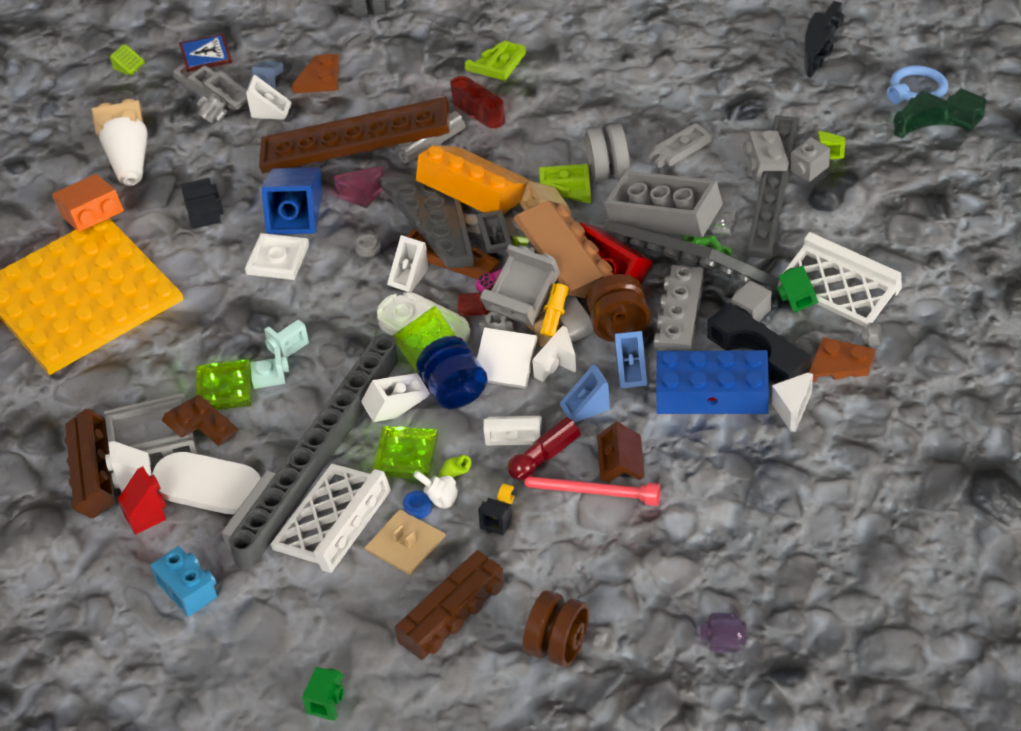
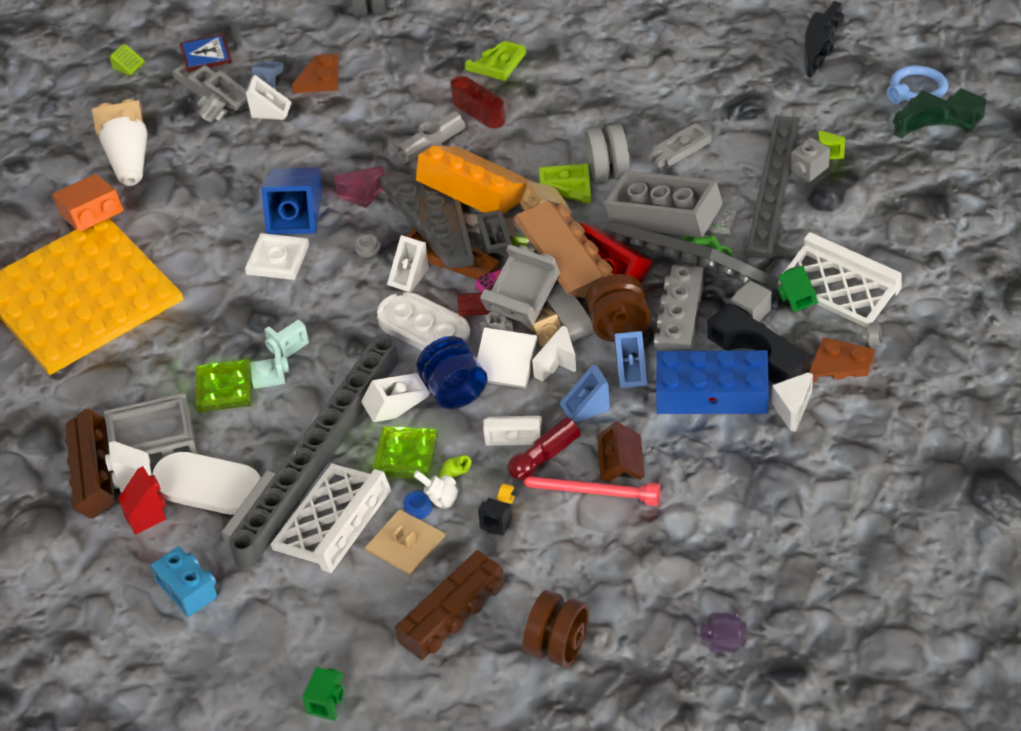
(200, 415): reddish brown plate -> none
(201, 202): black brick -> none
(355, 135): reddish brown plate -> none
(420, 333): clear neon green plate -> none
(554, 309): yellow axle -> none
(764, 153): light grey bracket -> none

